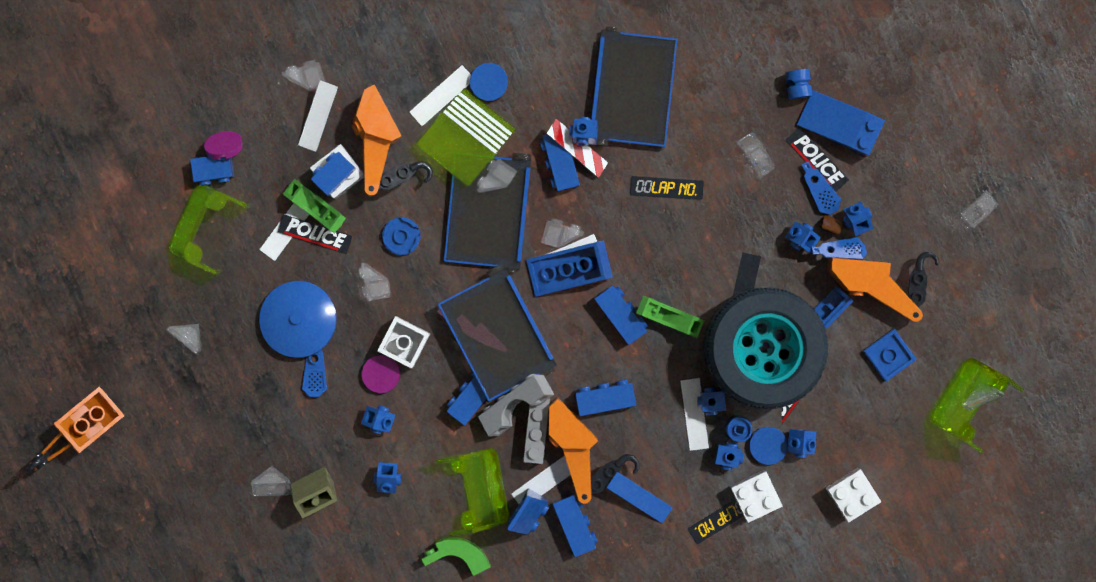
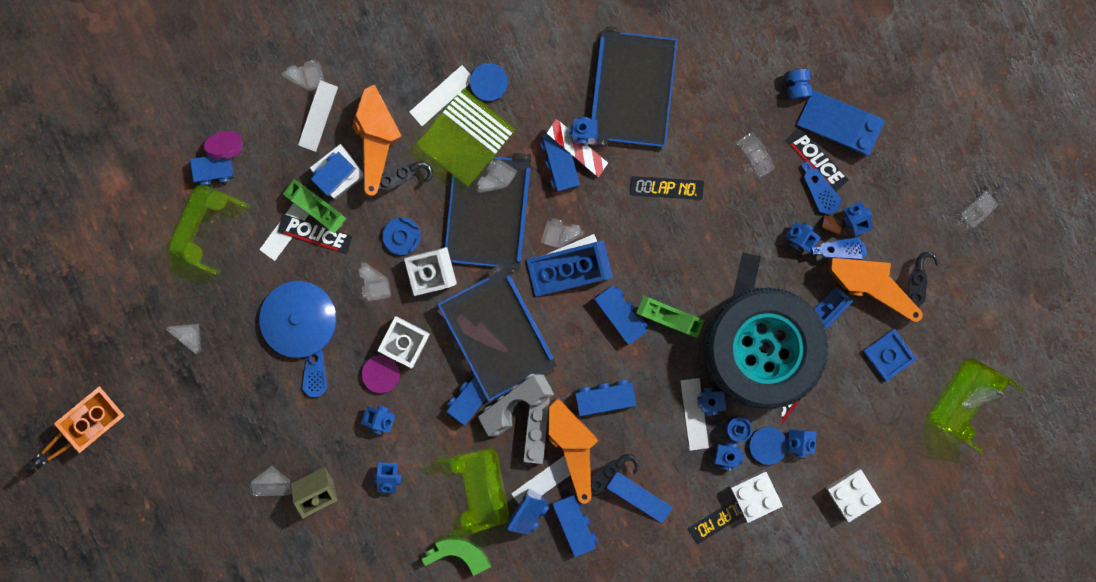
(430, 271): none -> white brick

